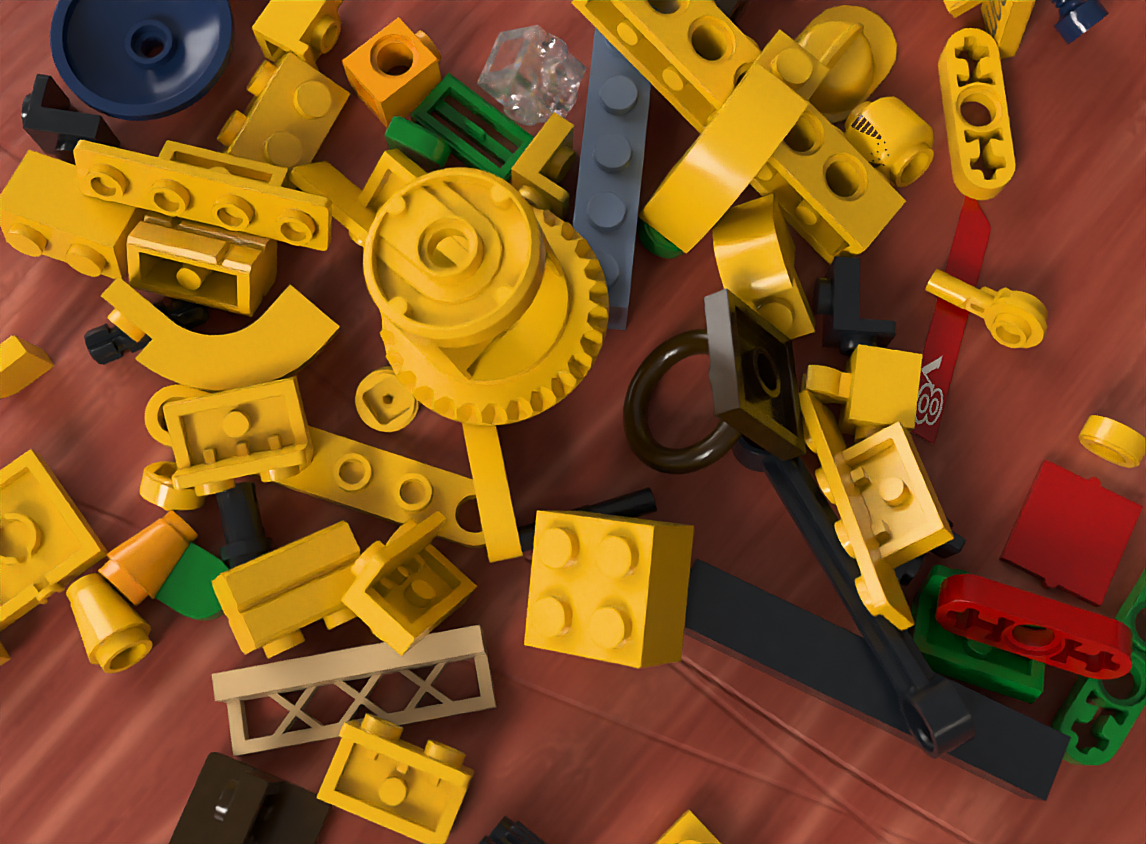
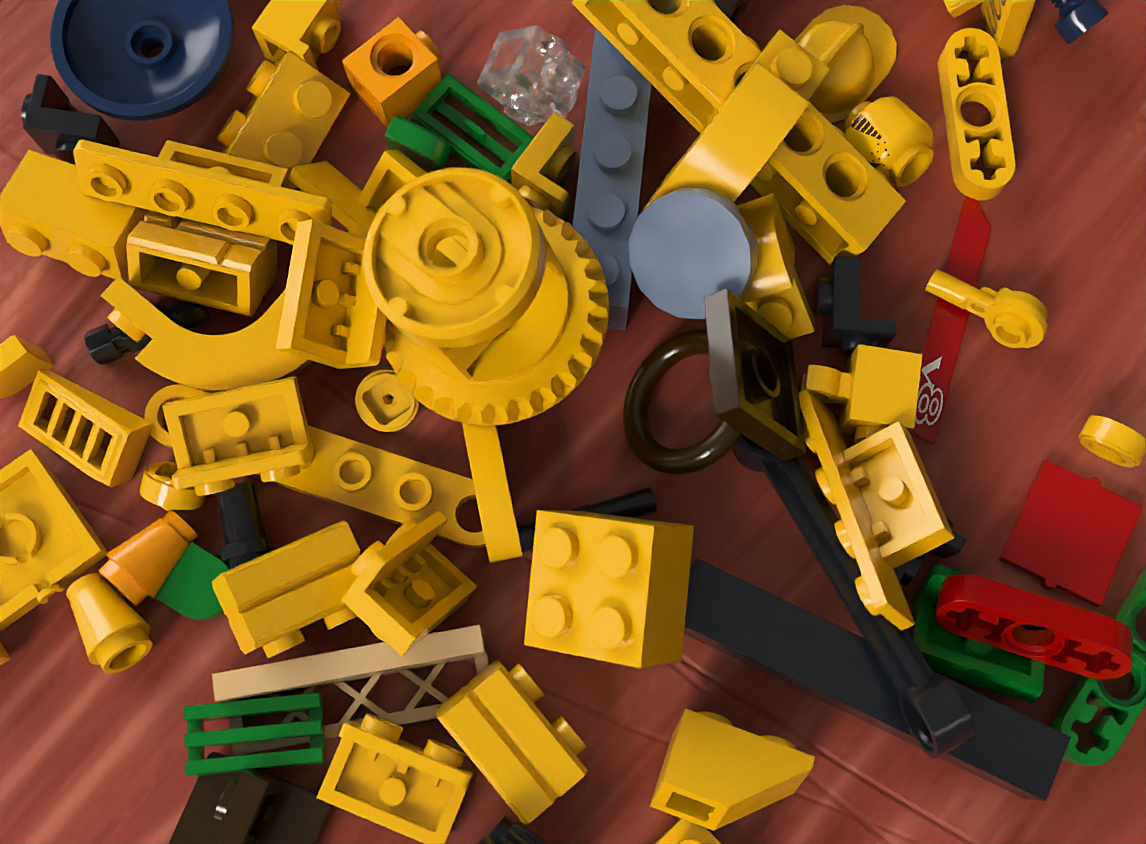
(127, 429): none -> yellow slope
(197, 739): none -> green tile
(327, 301): none -> yellow bracket
(513, 740): none -> yellow brick
(690, 249): none -> sand blue tile
(724, 772): none -> yellow slope

